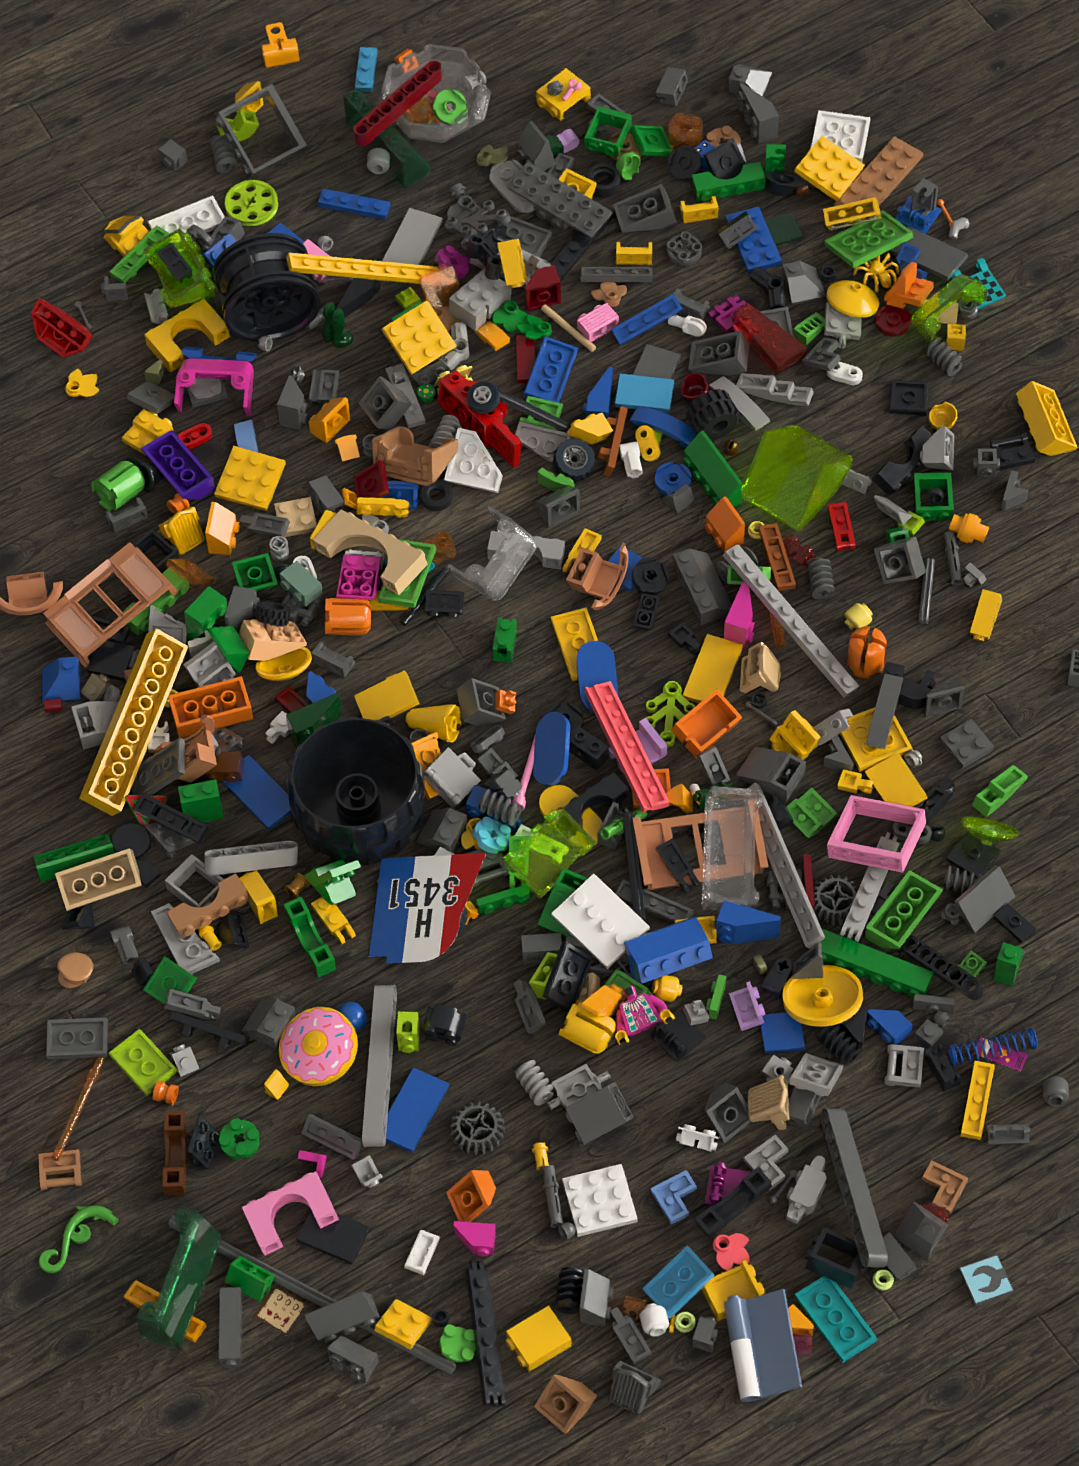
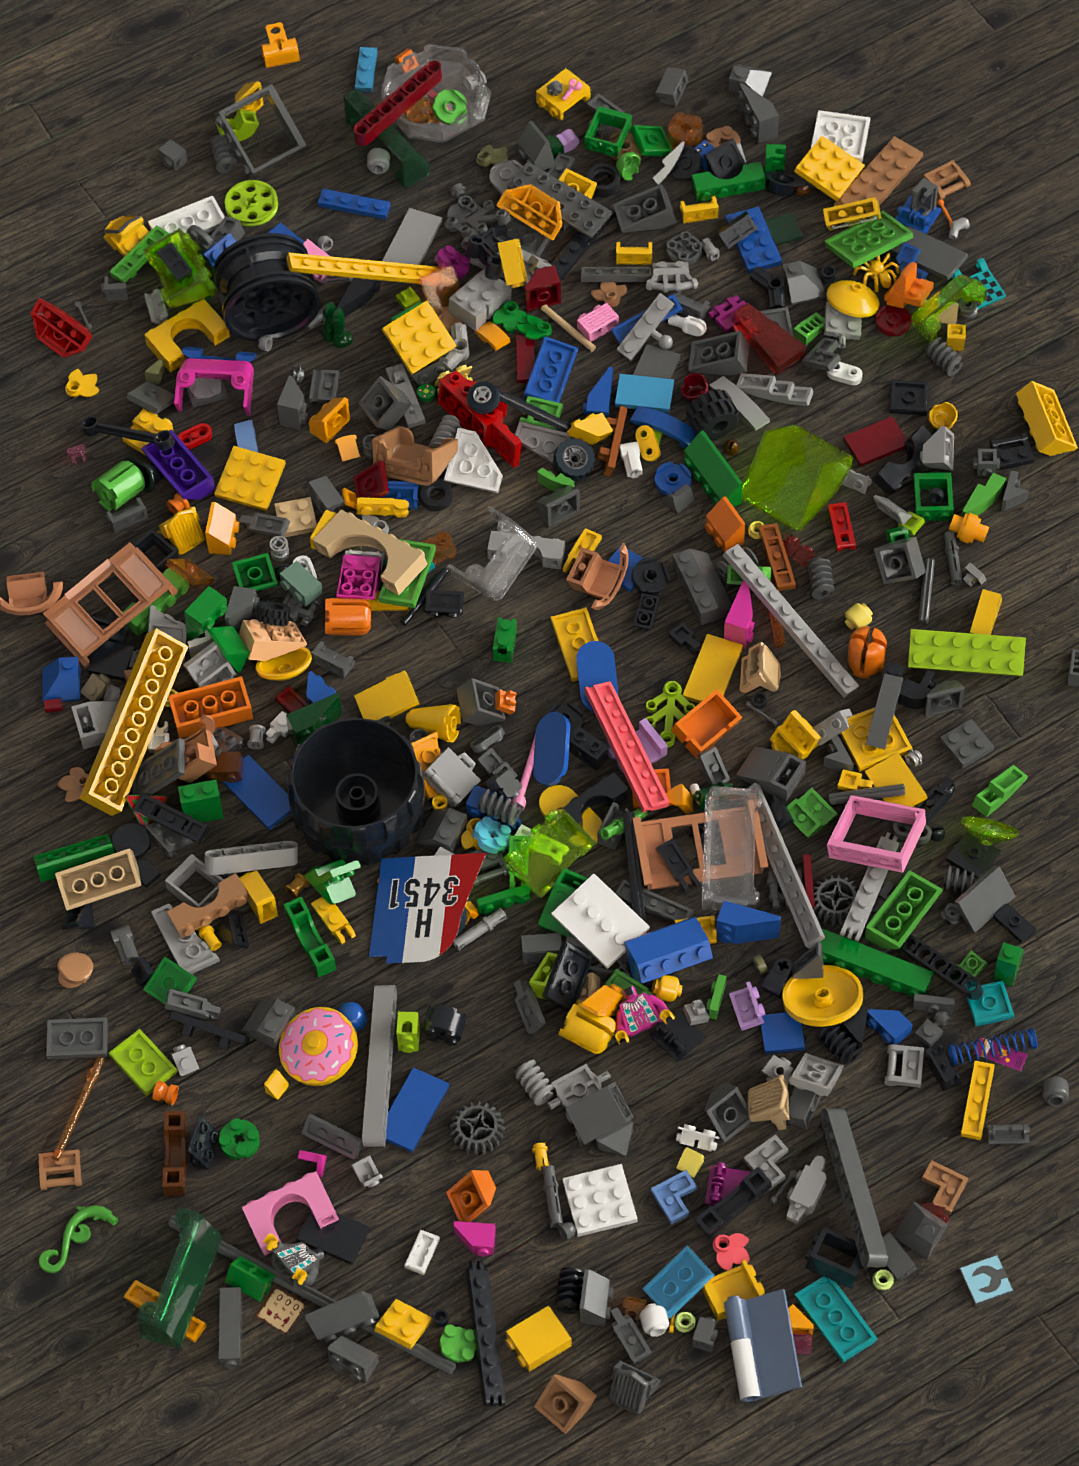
(73, 783): none -> medium nougat plate
(76, 451): none -> clear pink tile
(163, 439): none -> black piece
(256, 737): none -> light grey bush
(294, 1261): none -> torso
(437, 800): none -> yellow hinge
(482, 927): none -> light grey pin
(533, 209): none -> light orange wedge
(616, 1140): none -> dark grey slope
(647, 327): none -> light grey plate
(669, 162): none -> white sticker
(671, 272): none -> light grey plate
(690, 1161): none -> light yellow slope
(711, 252): none -> light grey pin
(870, 793): none -> dark grey axle
(875, 441): none -> dark red tile
(945, 175): none -> medium nougat plate
(966, 652): none -> lime brick
(985, 496): none -> bright green slope
(992, 1006): none -> teal plate

